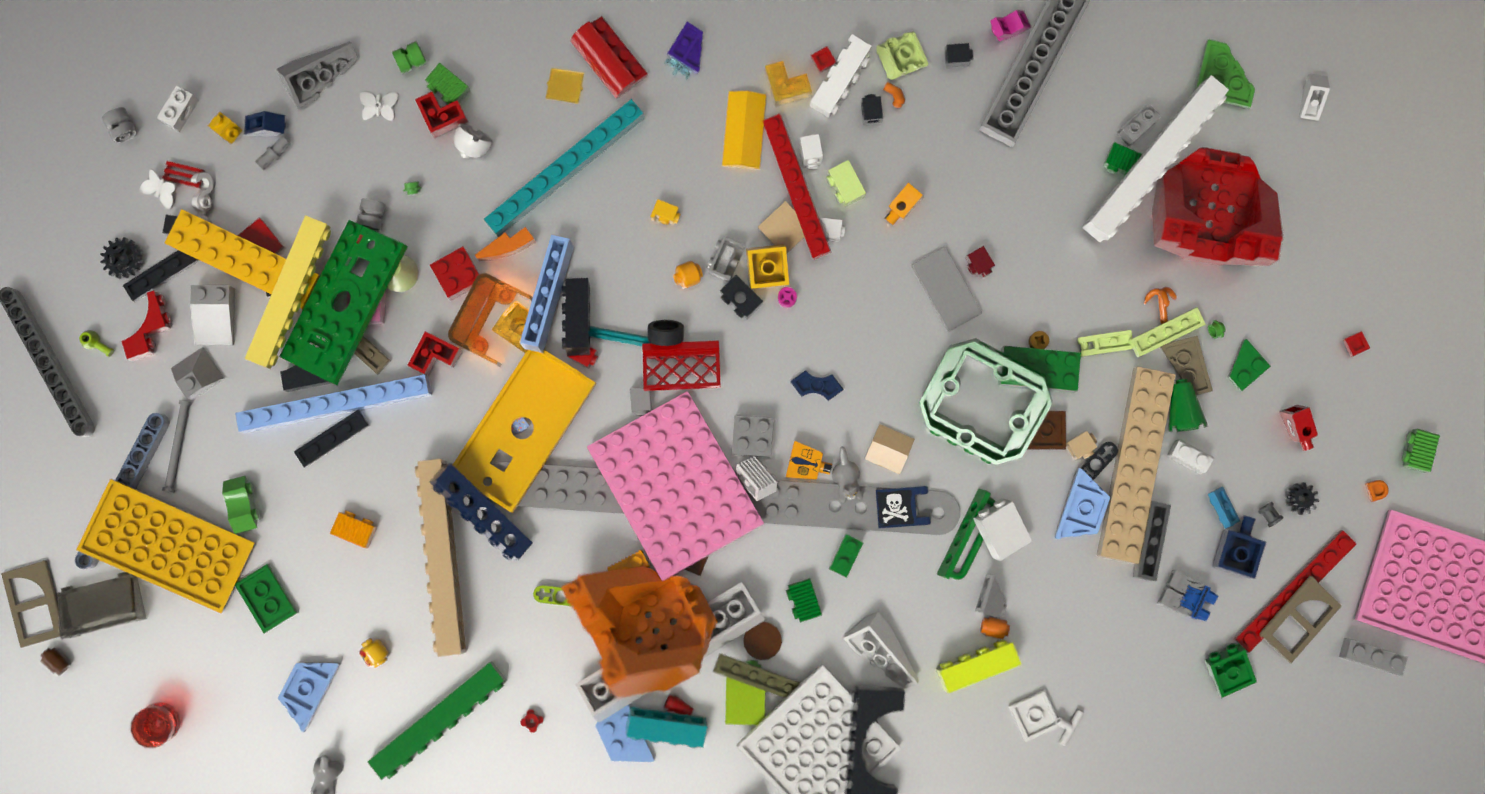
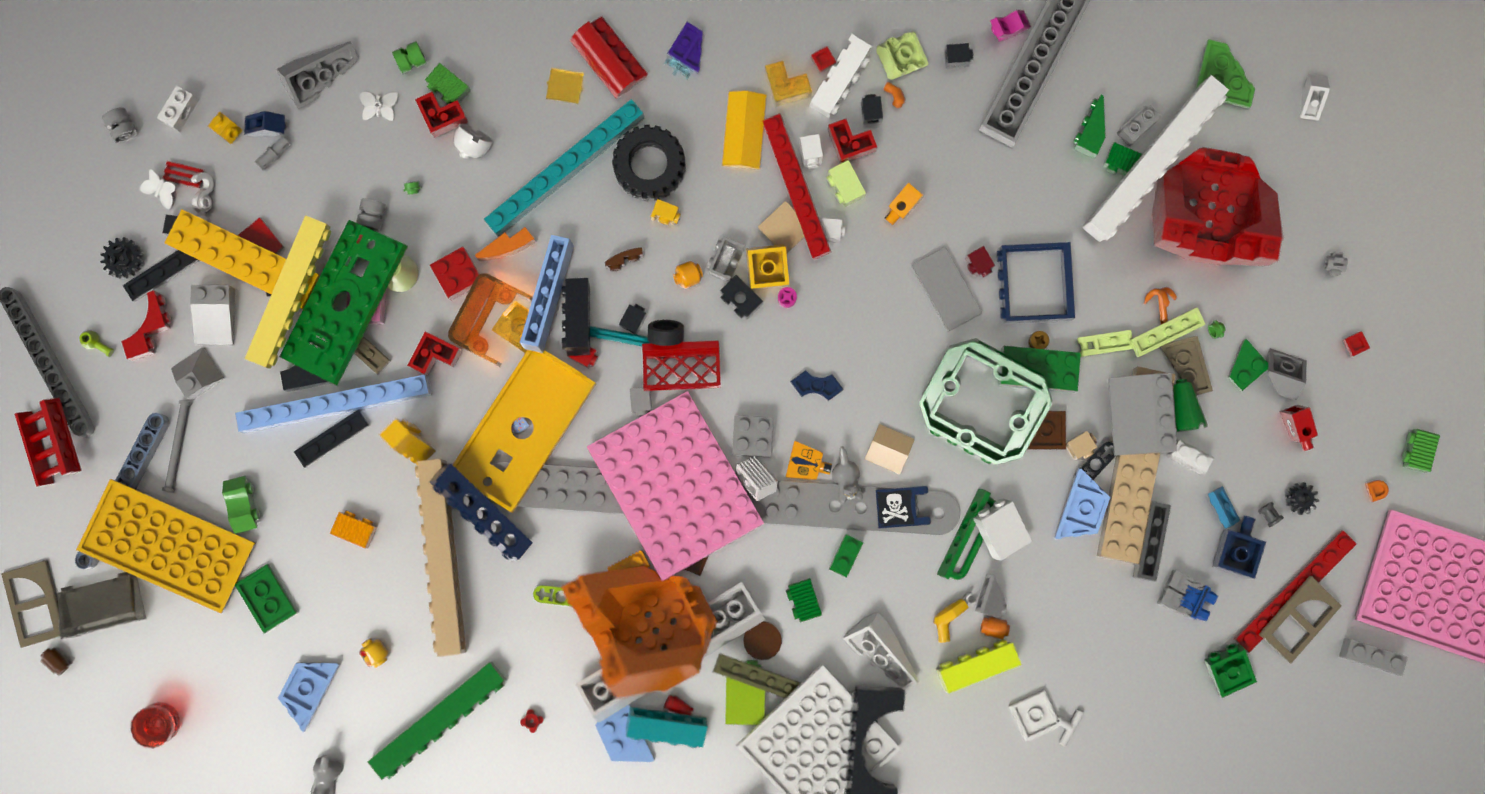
(60, 438): none -> red fence
(407, 441): none -> yellow wedge
(618, 261): none -> reddish brown slope
(633, 318): none -> black brick
(644, 138): none -> black tyre
(849, 146): none -> red brick
(950, 613): none -> yellow arm
(1067, 281): none -> dark blue window
(1093, 133): none -> green slope
(1142, 414): none -> light grey slope
(1287, 373): none -> light grey slope
(1335, 263): none -> light grey gear

